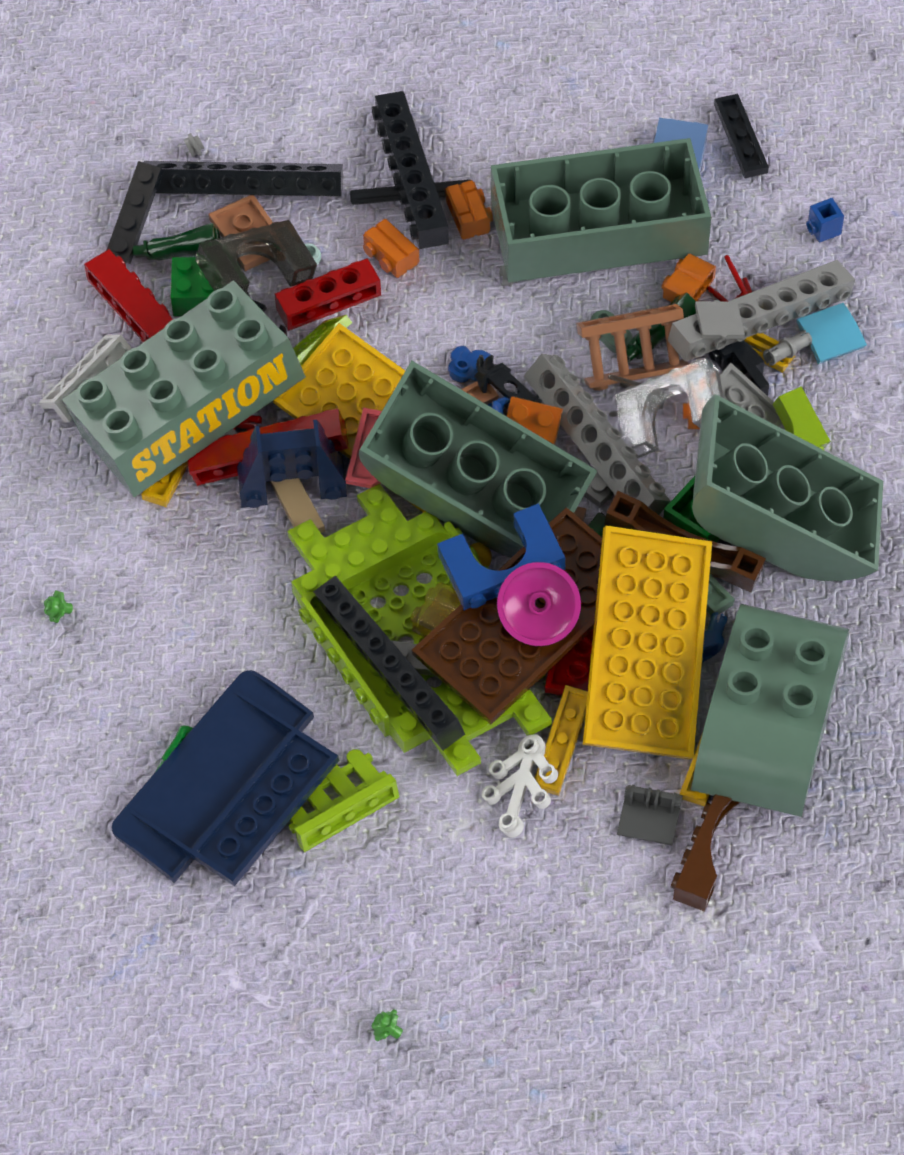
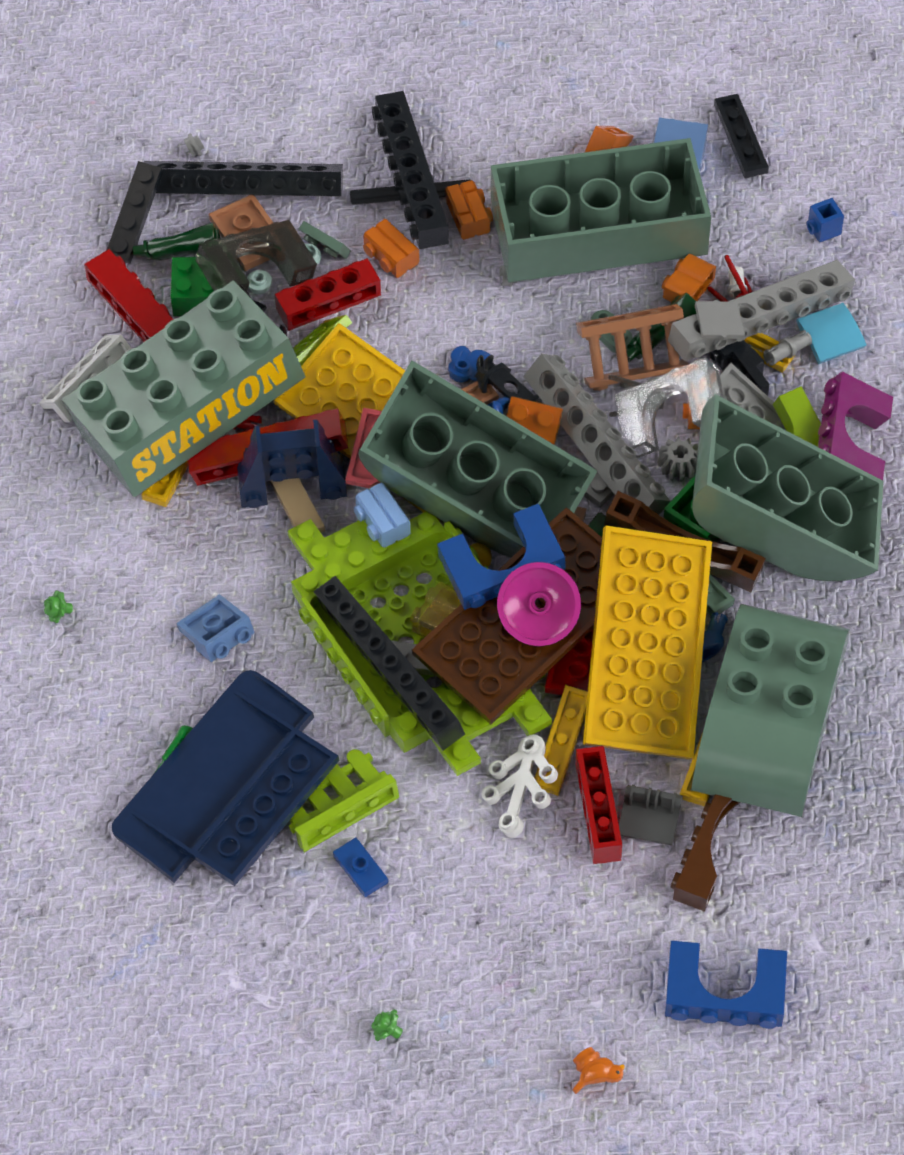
(216, 628): none -> medium blue plate
(262, 286): none -> light aqua plate
(332, 246): none -> sand green plate
(360, 867): none -> blue plate
(382, 515): none -> light blue brick
(595, 1069): none -> orange animal
(598, 805): none -> red brick
(608, 138): none -> orange slope
(678, 459): none -> light grey gear
(733, 289): none -> white pin
(759, 1006): none -> blue arch
(862, 402): none -> magenta arch

